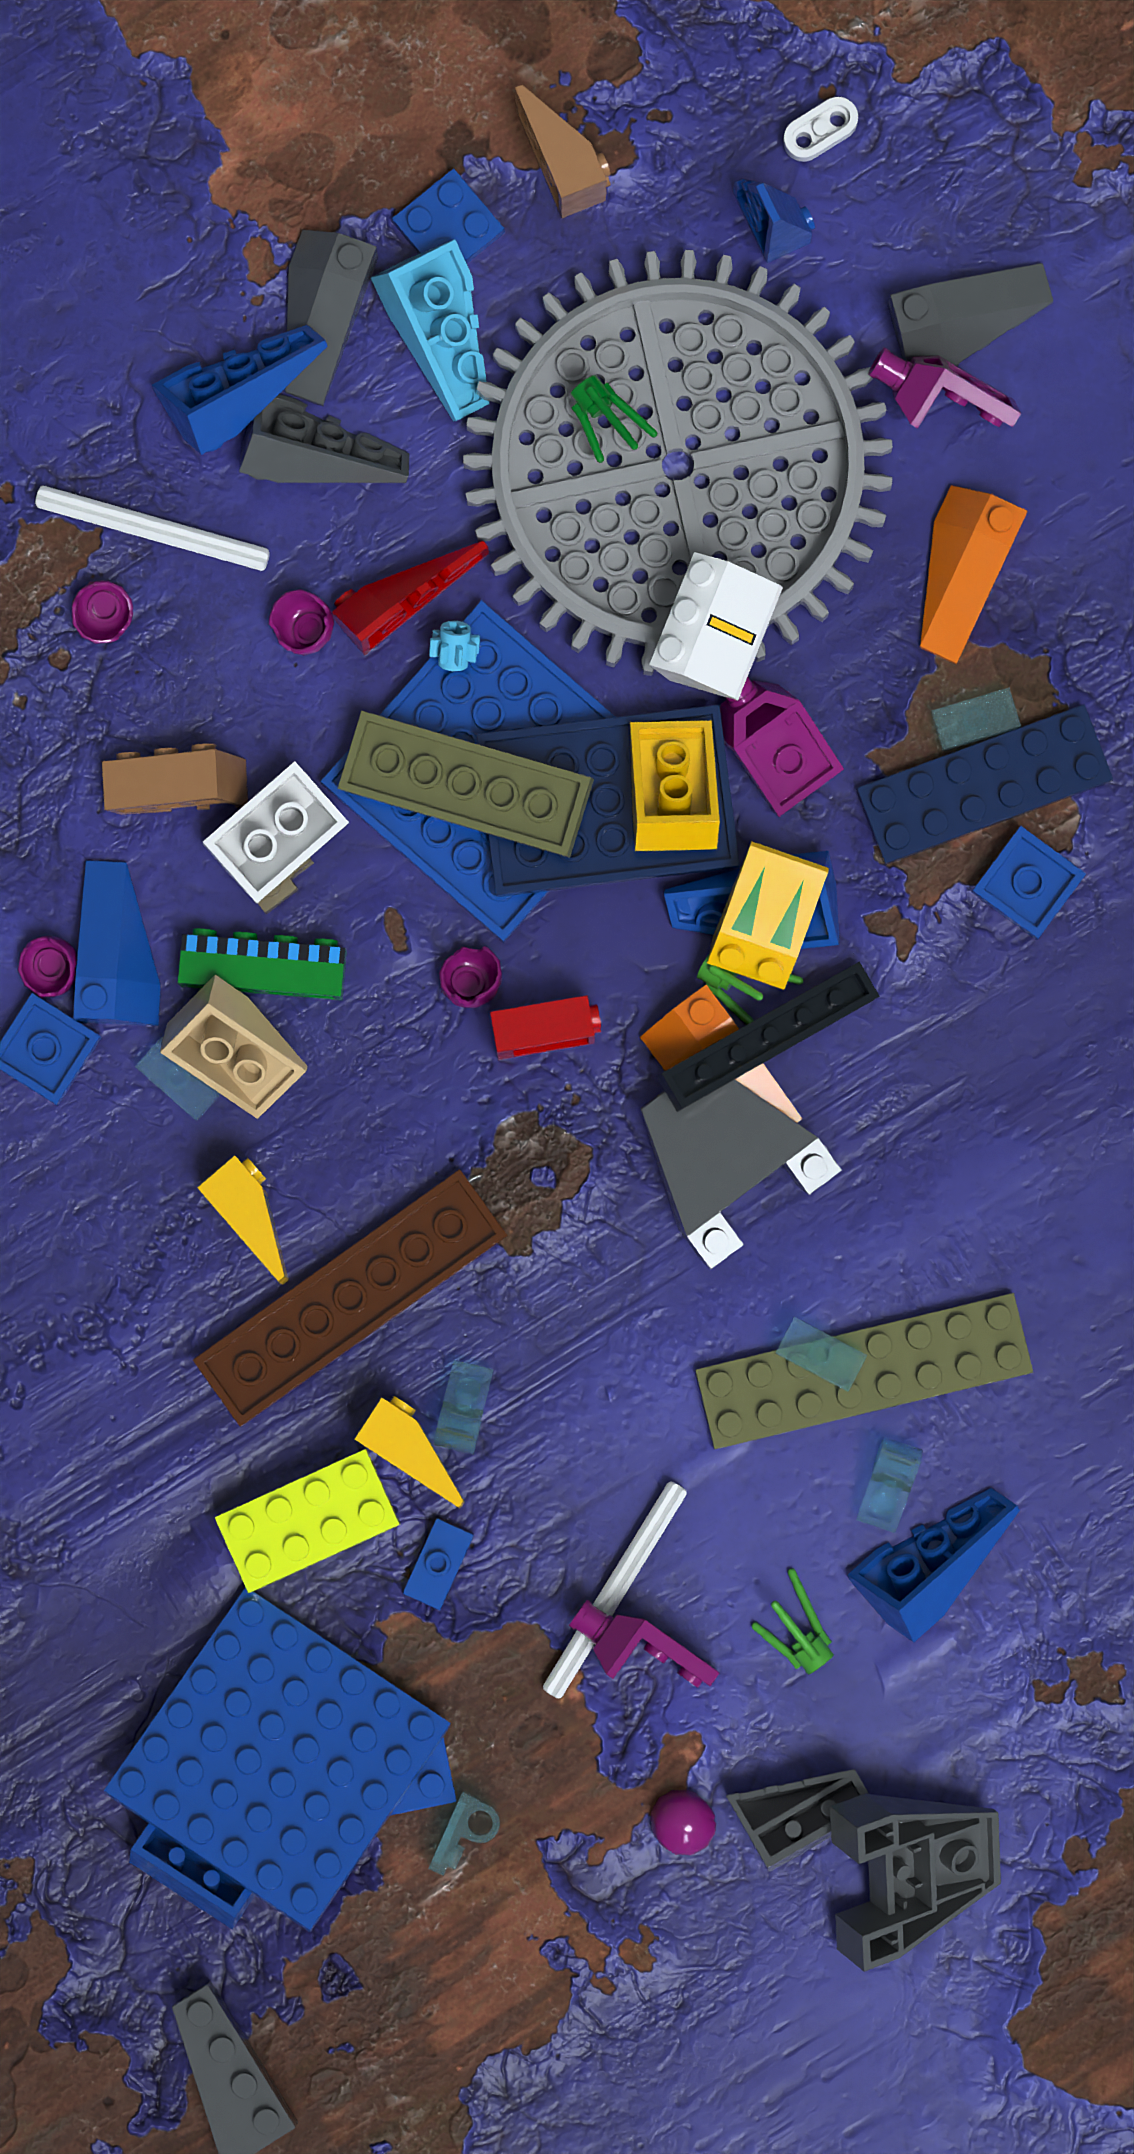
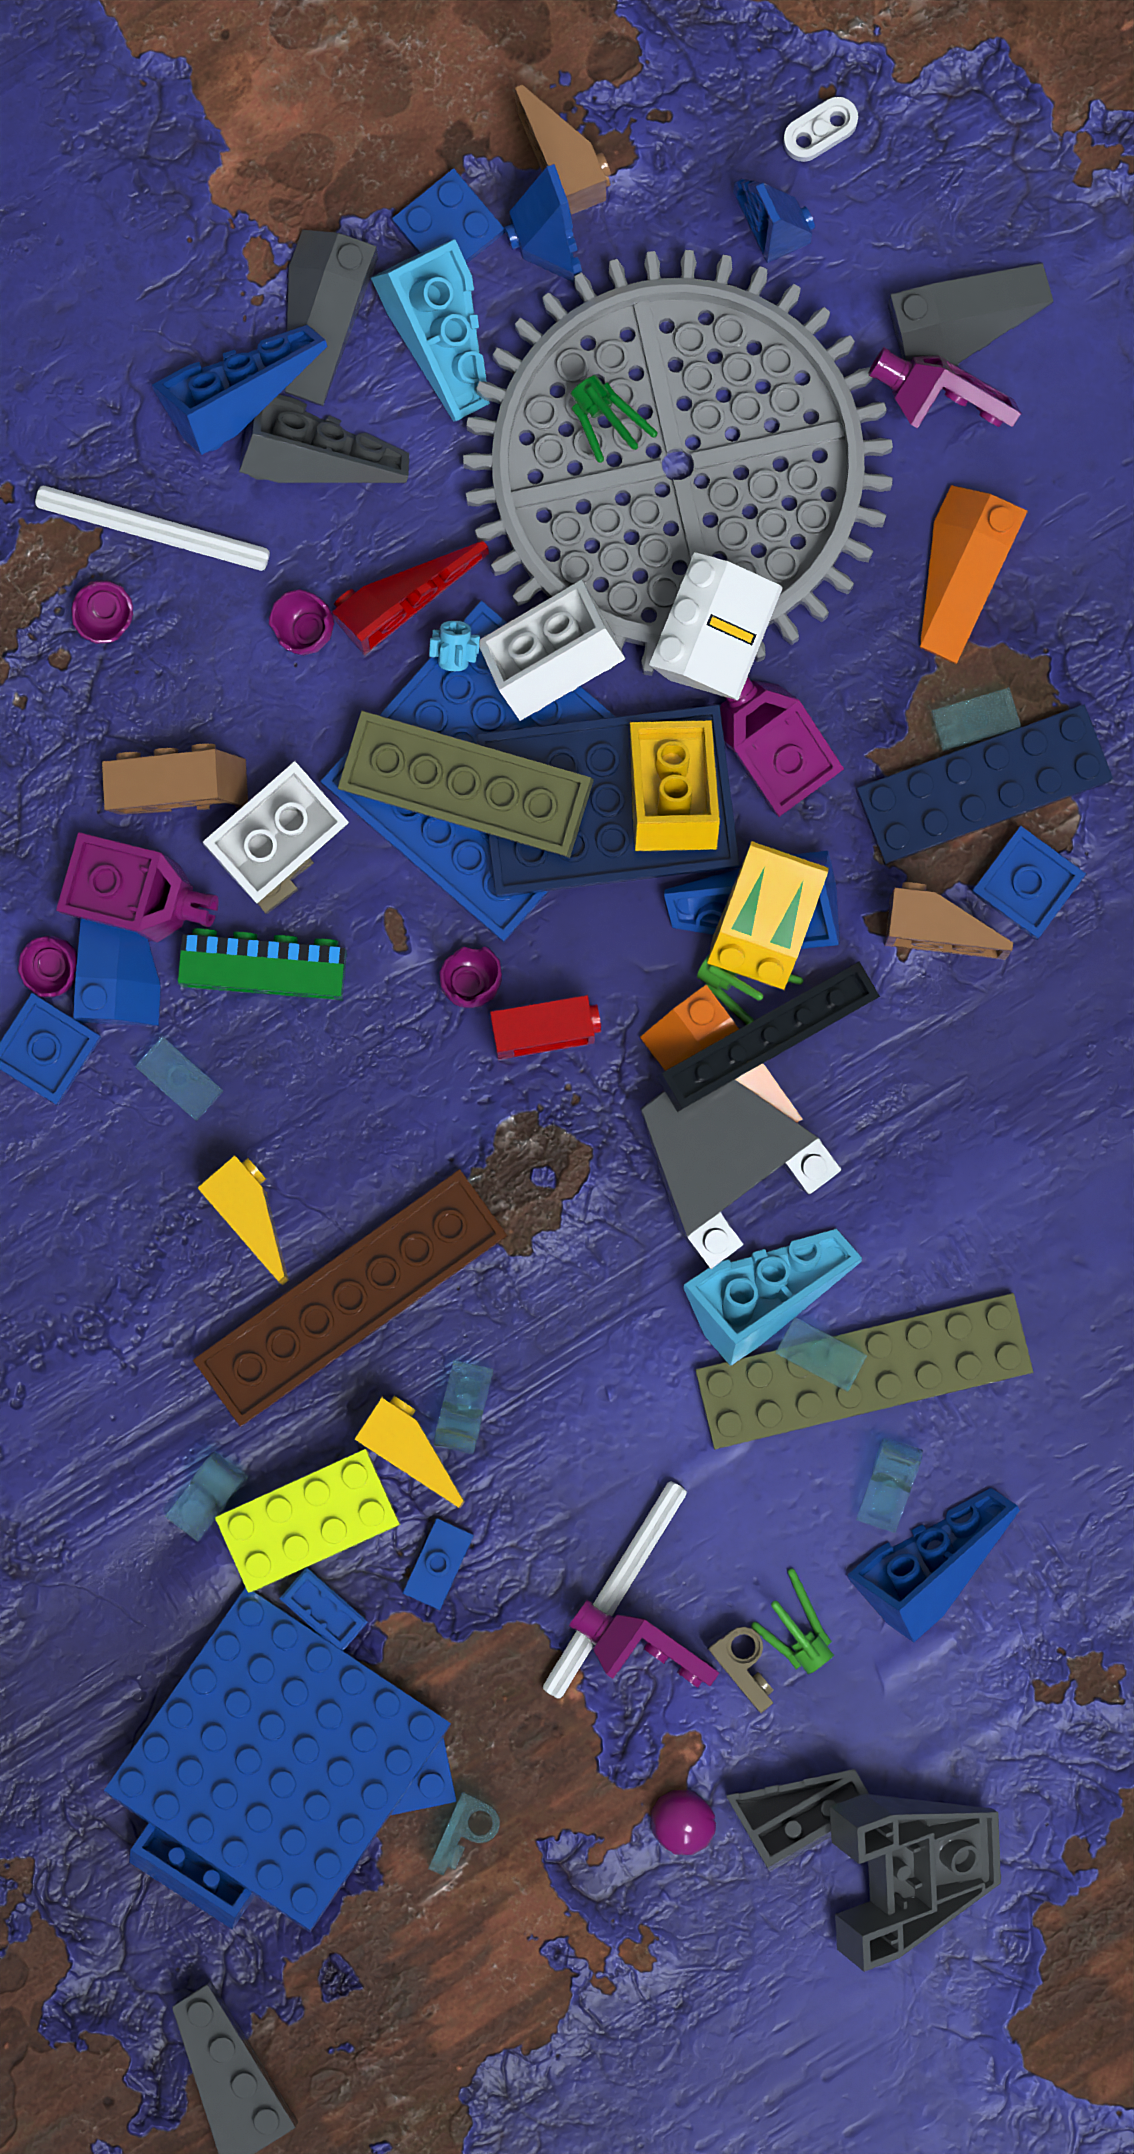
(131, 889): none -> magenta plate
(206, 1495): none -> clear light blue plate
(232, 1048): tan slope -> none
(323, 1609): none -> blue plate
(544, 226): none -> blue wedge
(550, 650): none -> white slope
(754, 1686): none -> dark tan plate
(756, 1296): none -> medium azure wedge
(934, 924): none -> medium nougat slope

